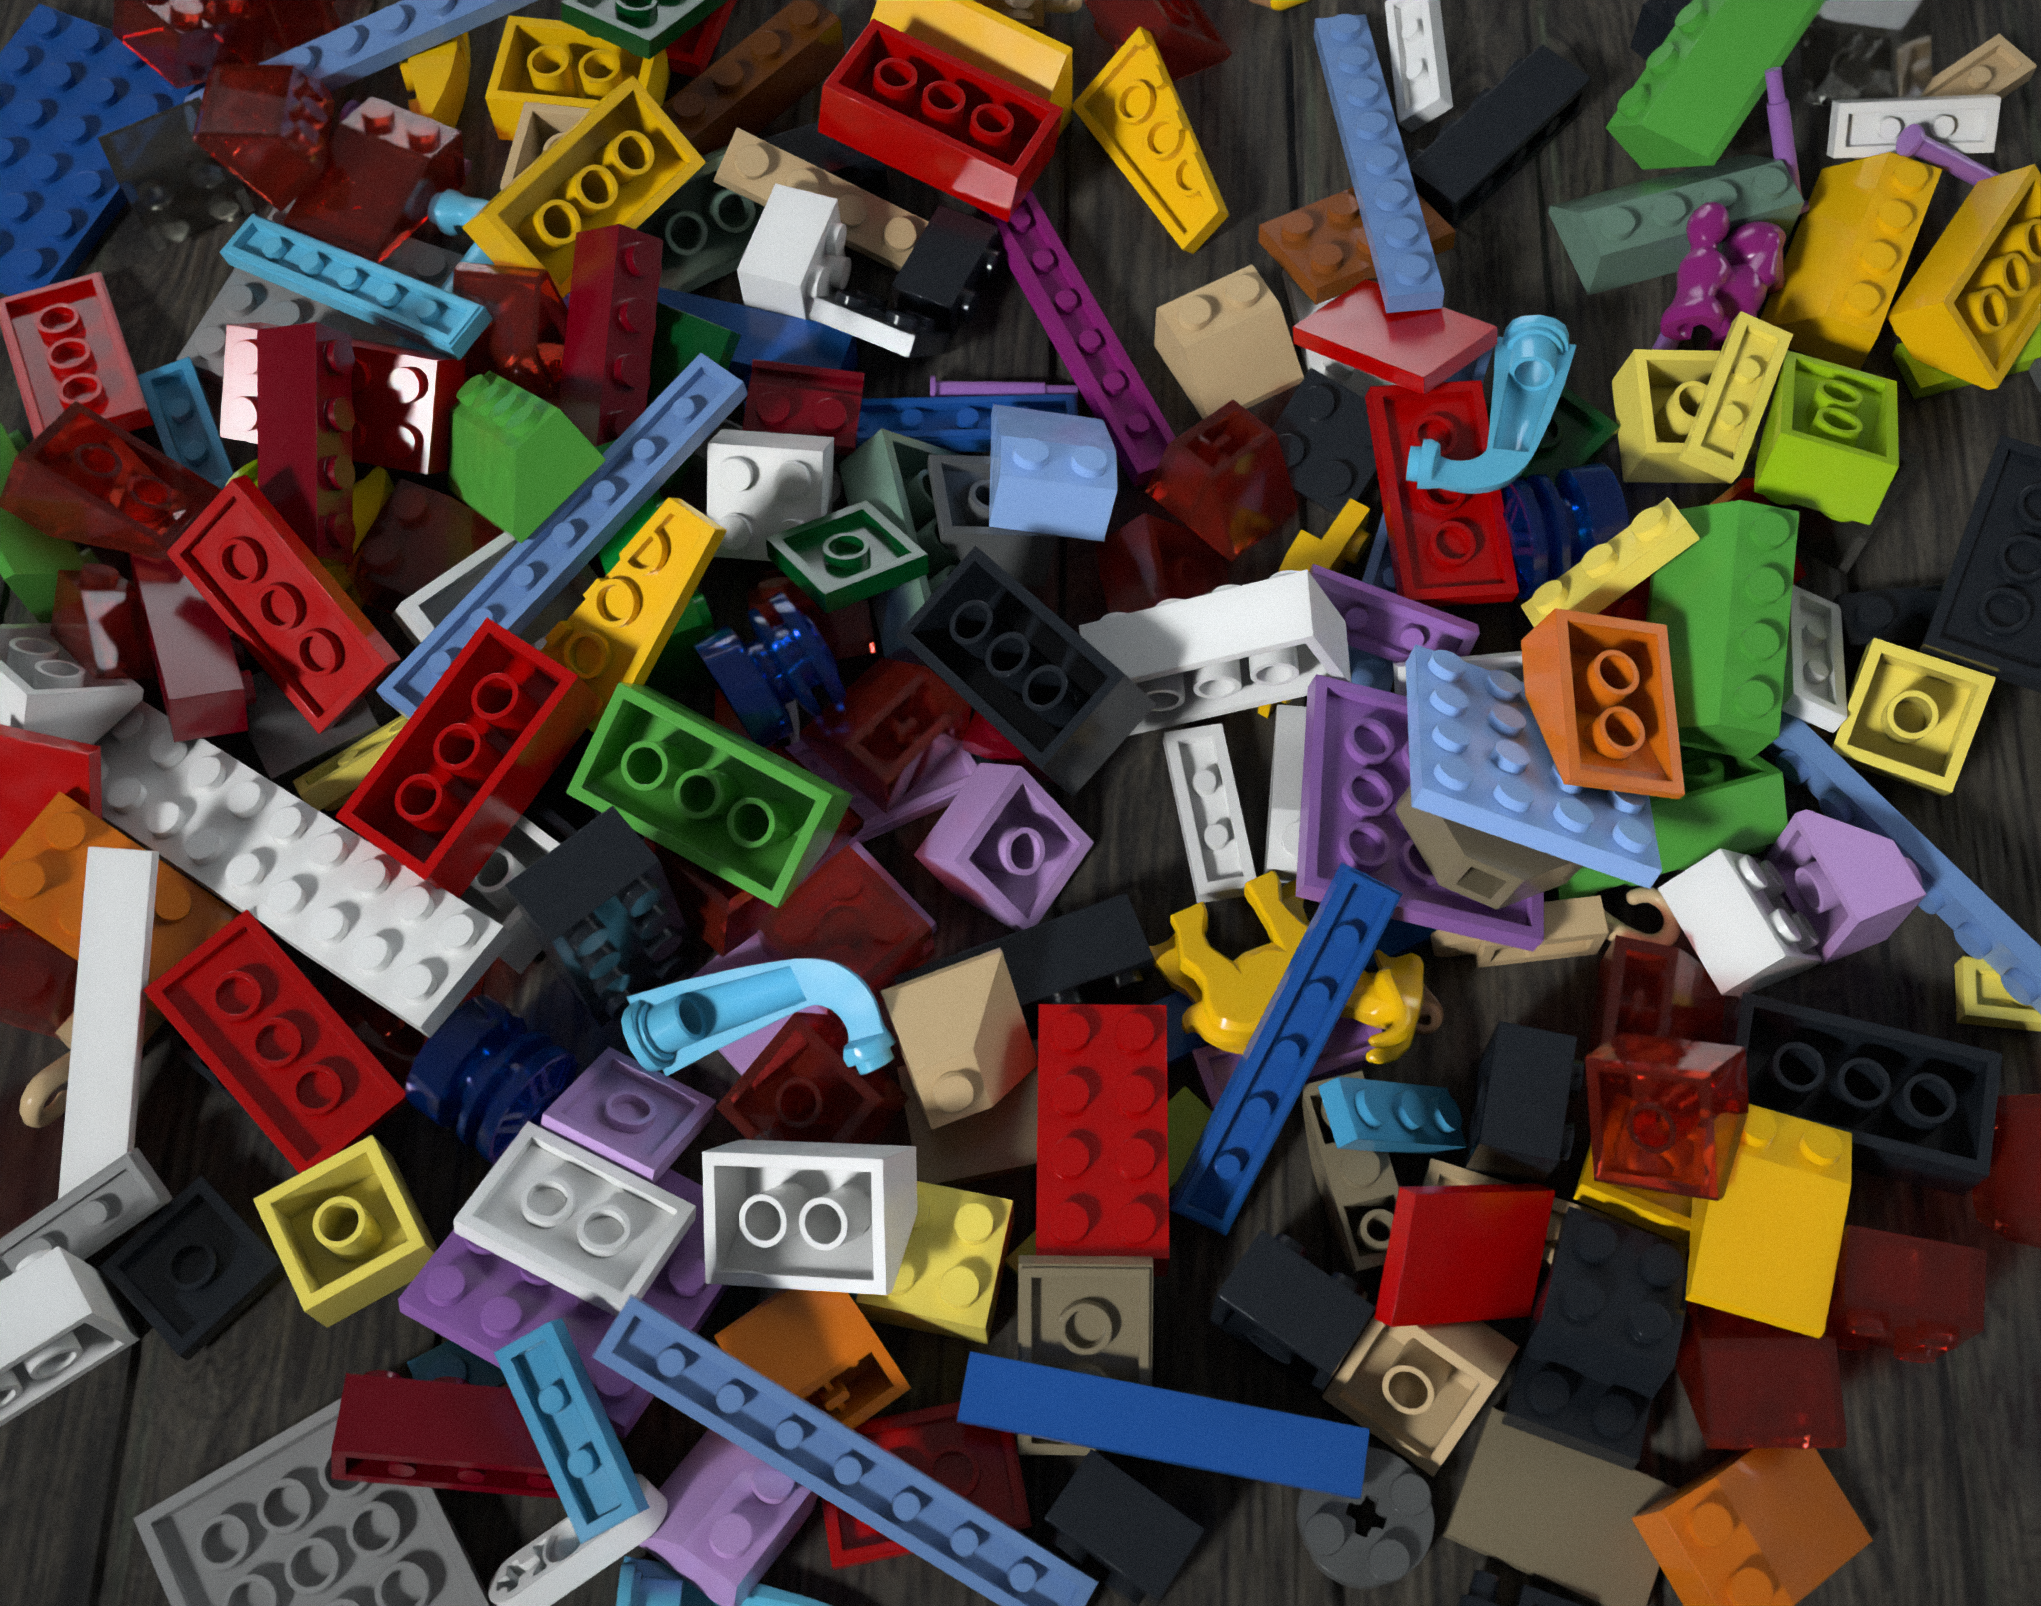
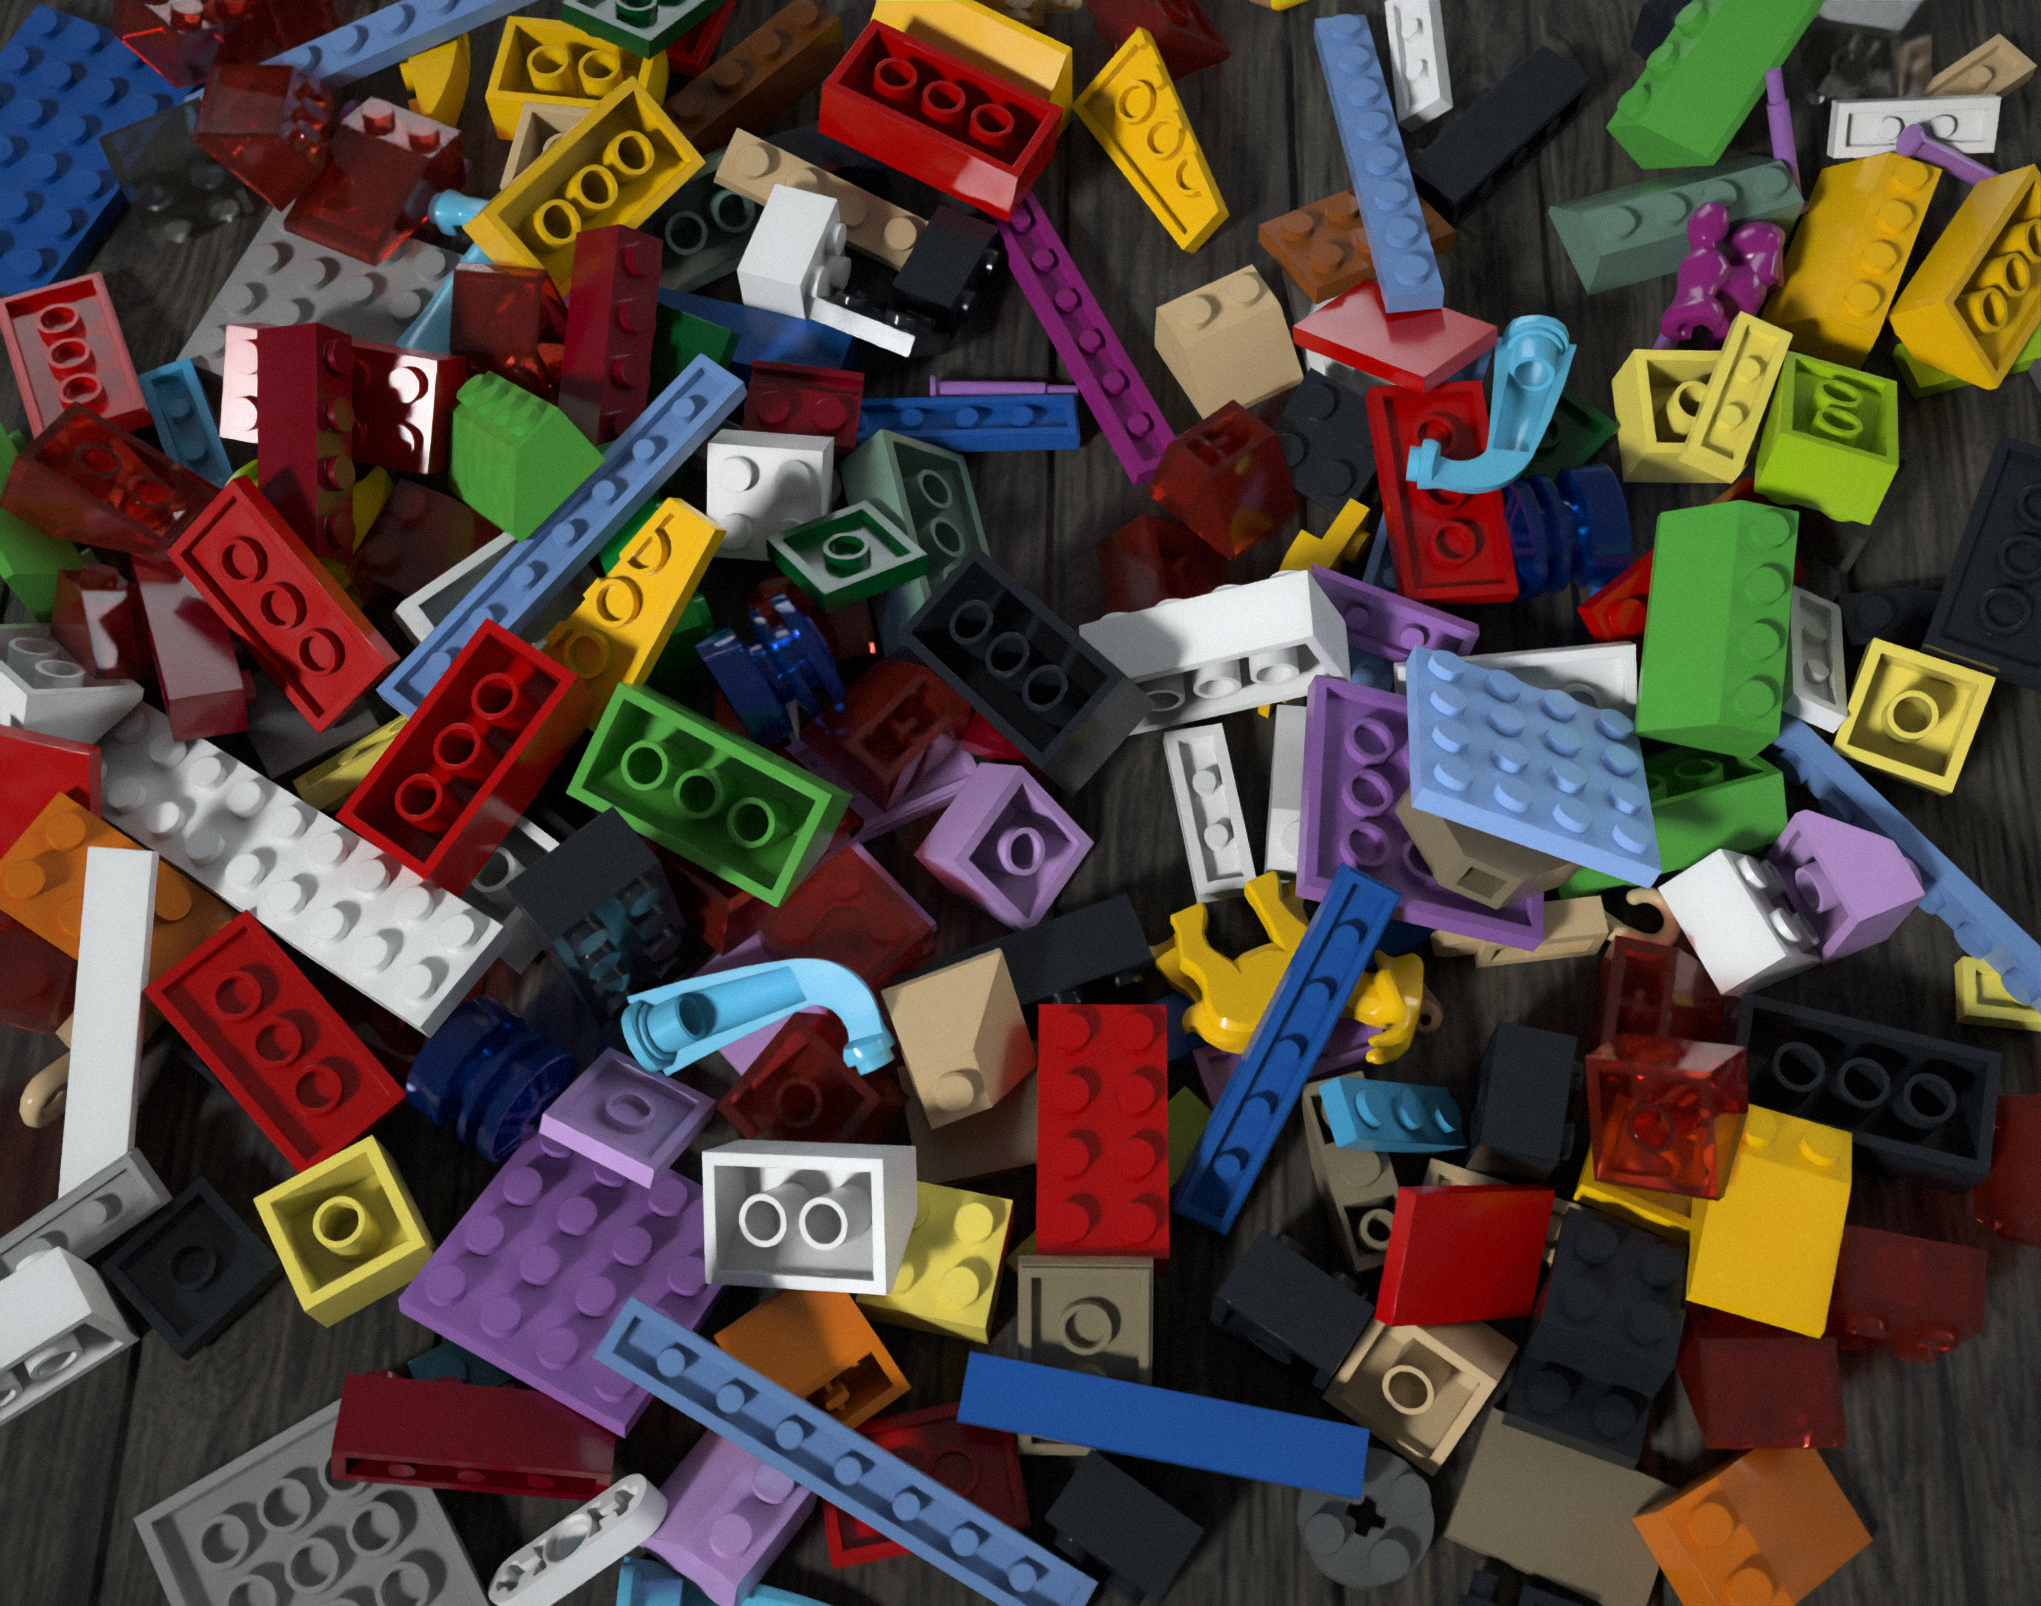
(357, 286): medium azure tile -> none
(571, 1430): dark azure plate -> none
(575, 1219): white plate -> none
(962, 513): dark grey slope -> none
(1051, 473): light blue slope -> none
(1605, 702): orange slope -> none
(1617, 565): light yellow plate -> none

